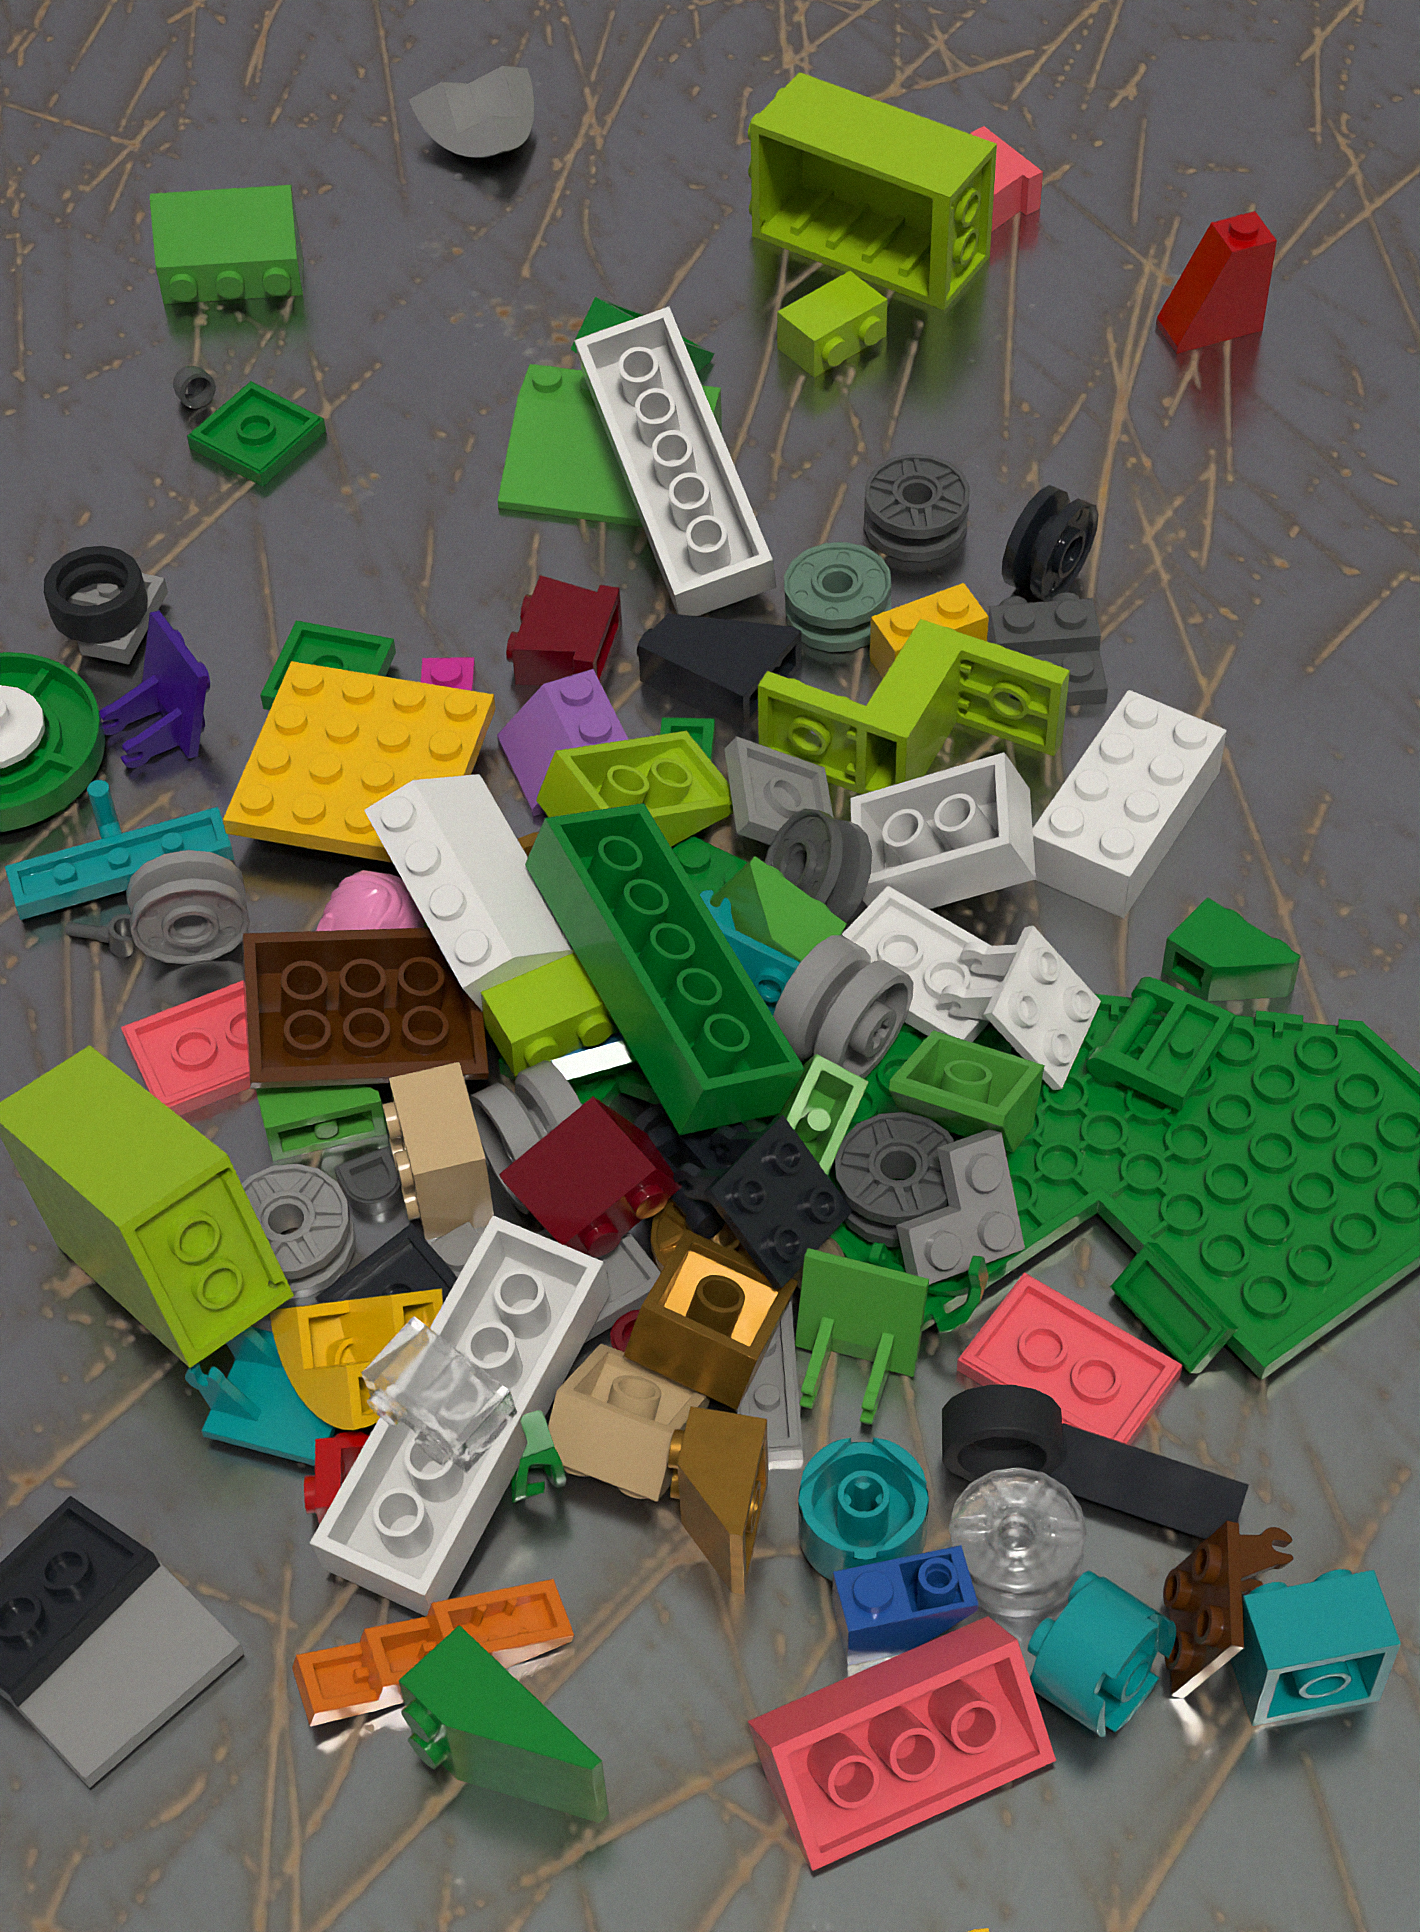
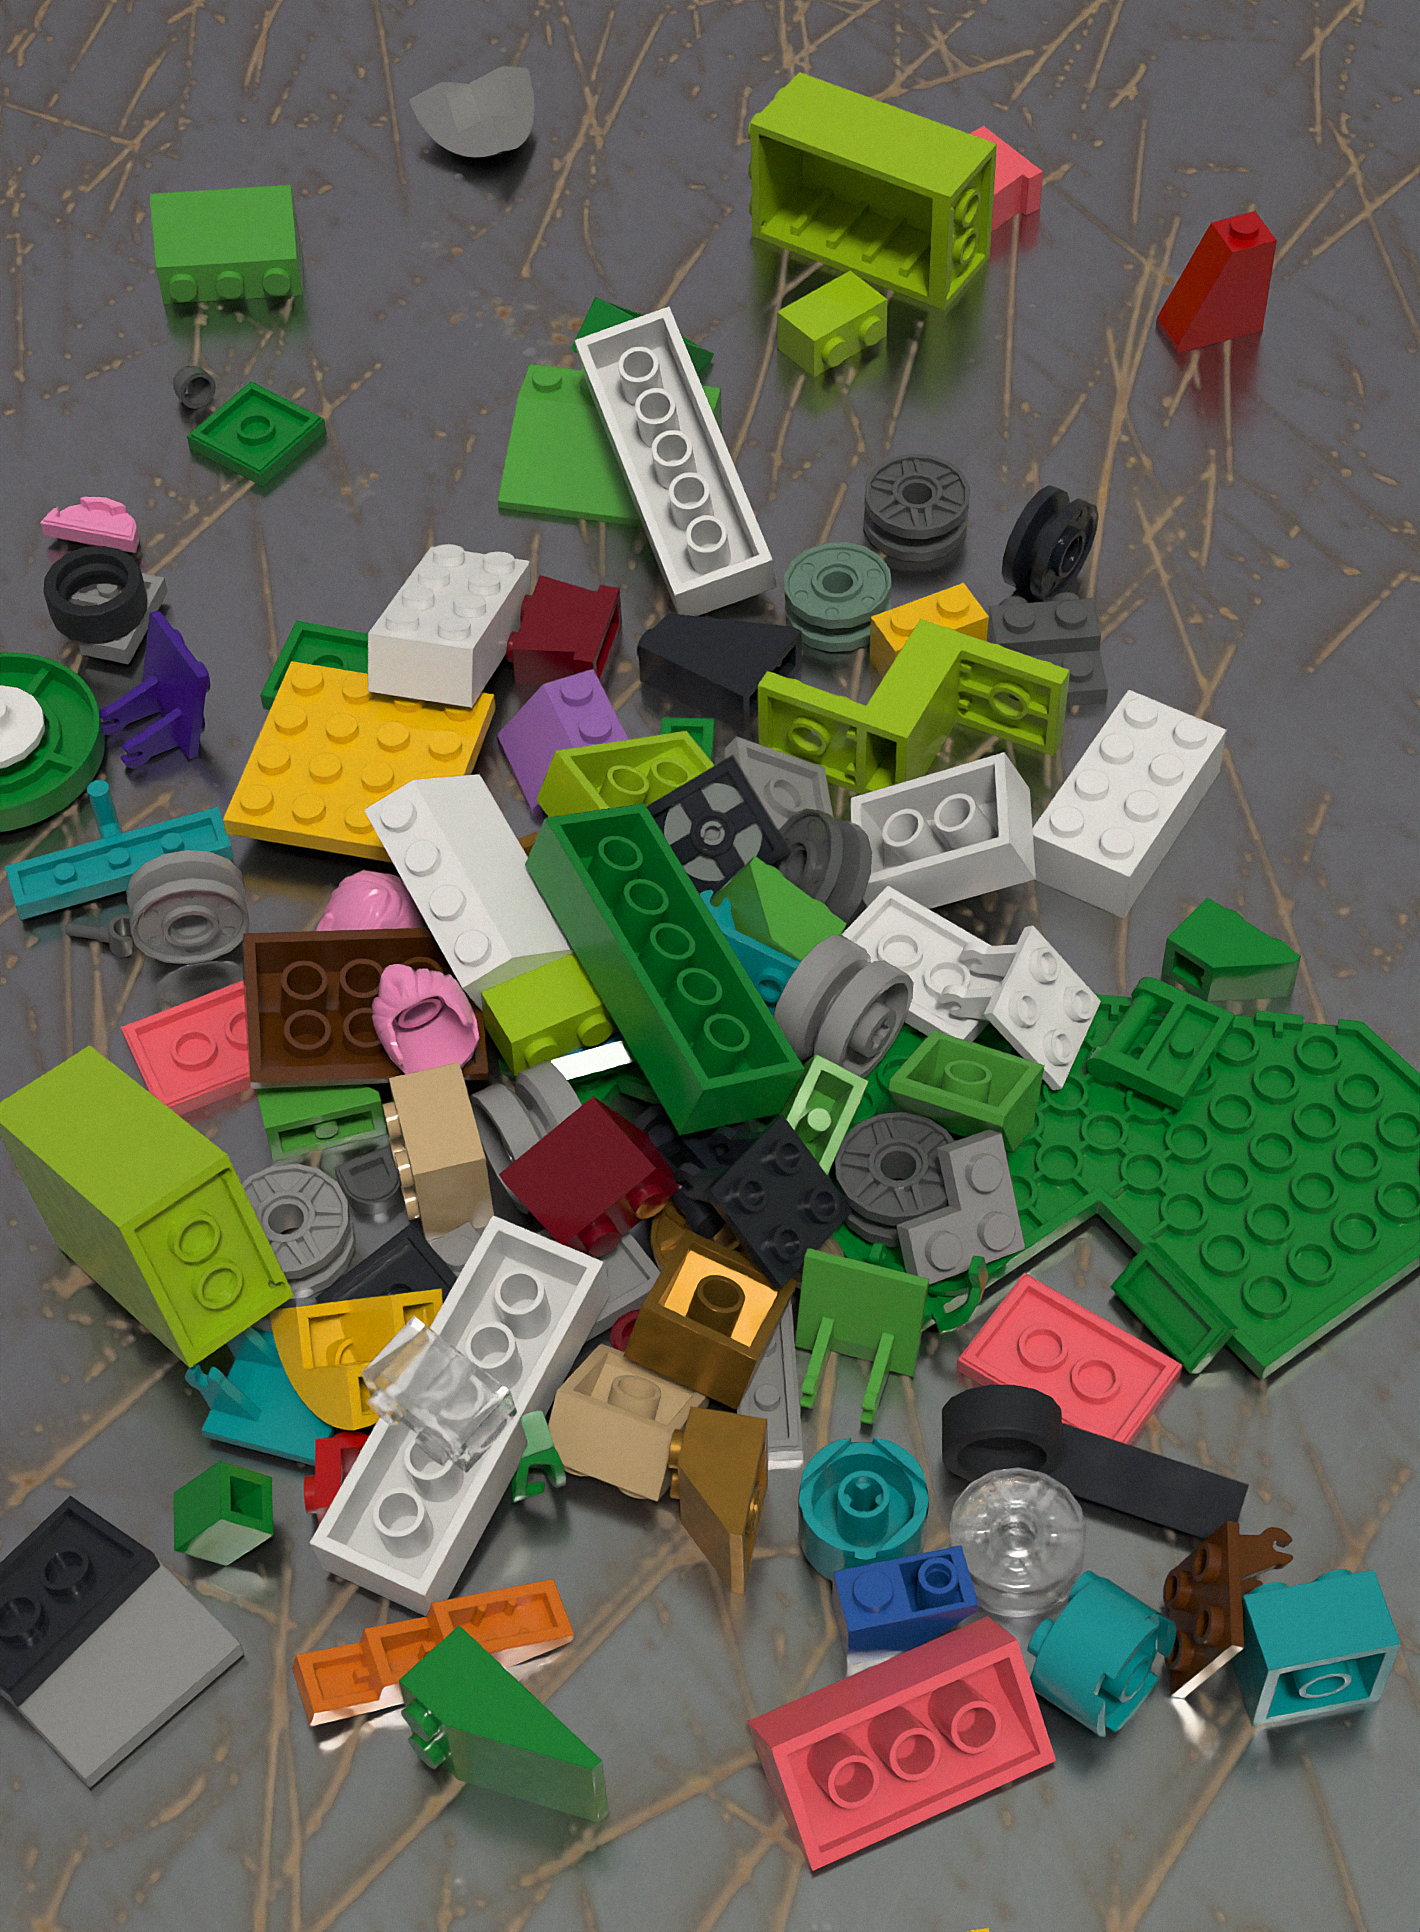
(94, 522): none -> bright pink plate
(223, 1513): none -> green brick
(423, 1019): none -> bright pink hair
(448, 626): none -> white brick
(717, 825): none -> black piece

